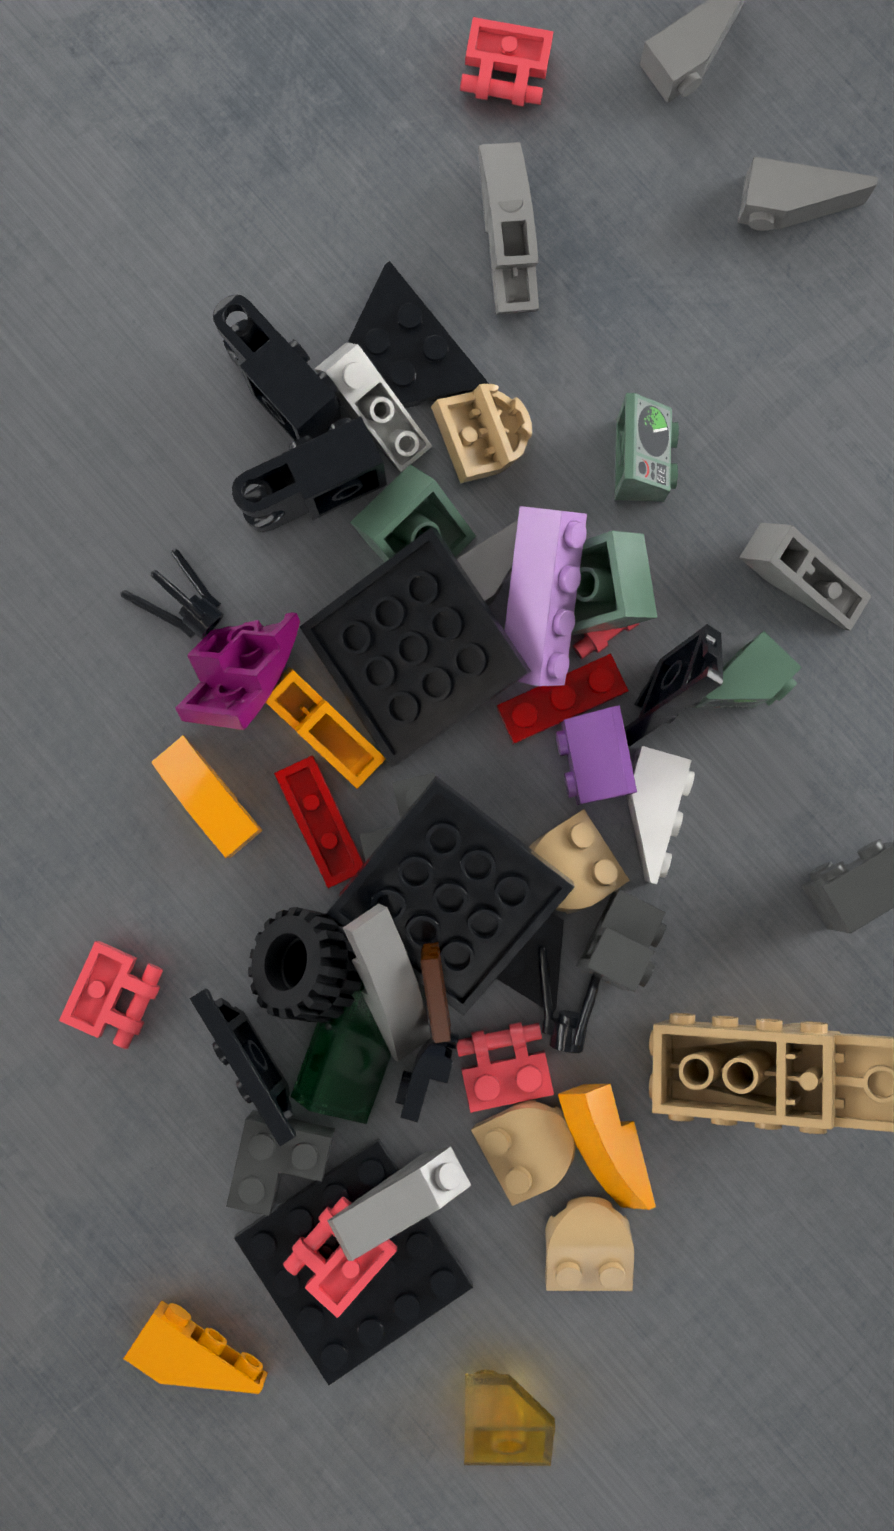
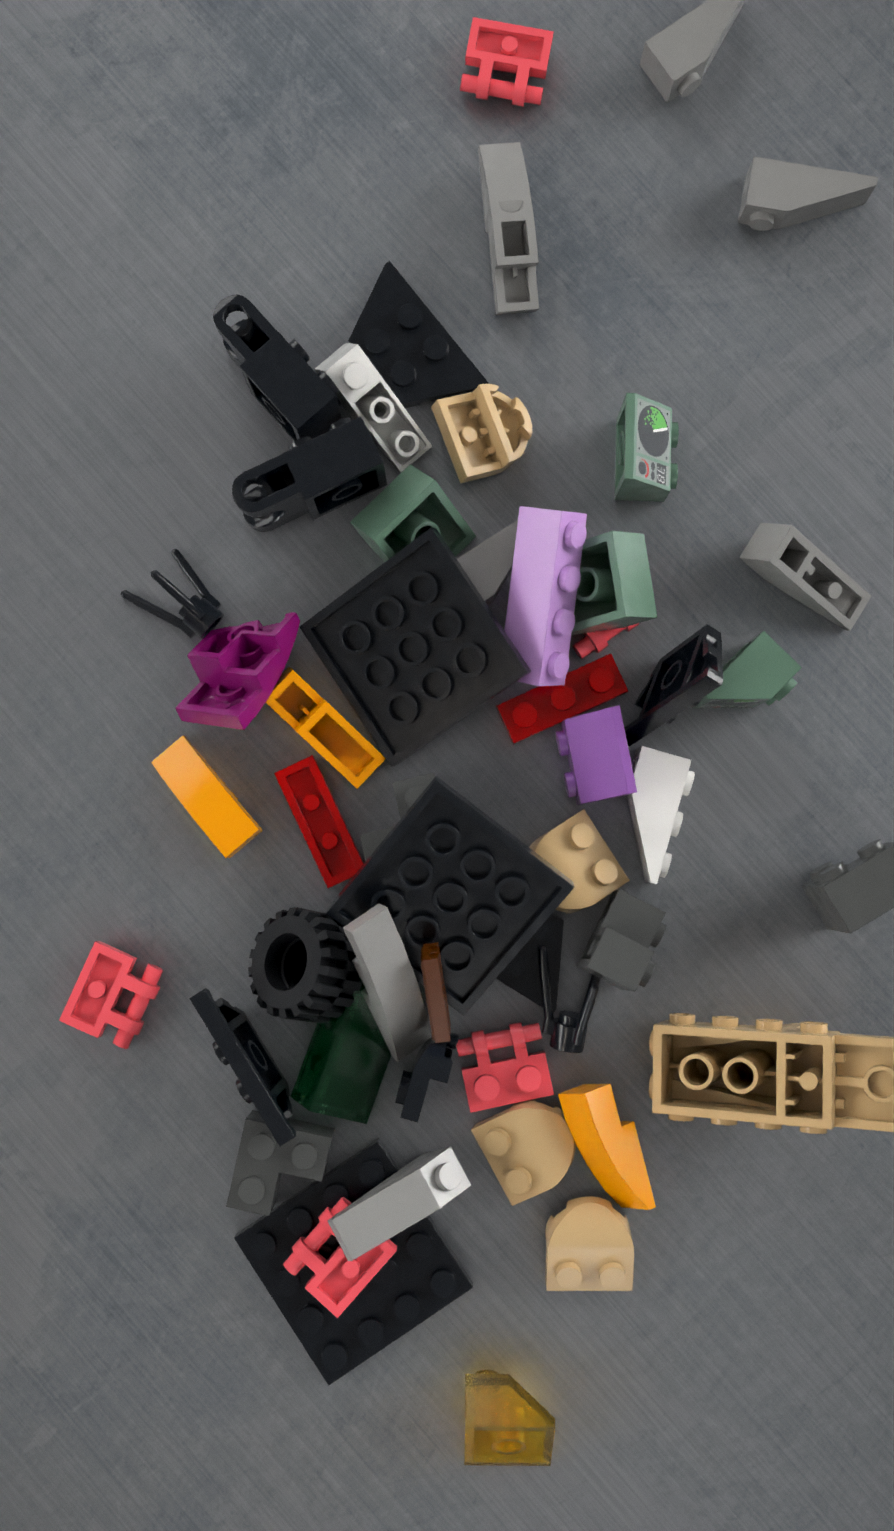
(184, 1354): light orange slope -> none

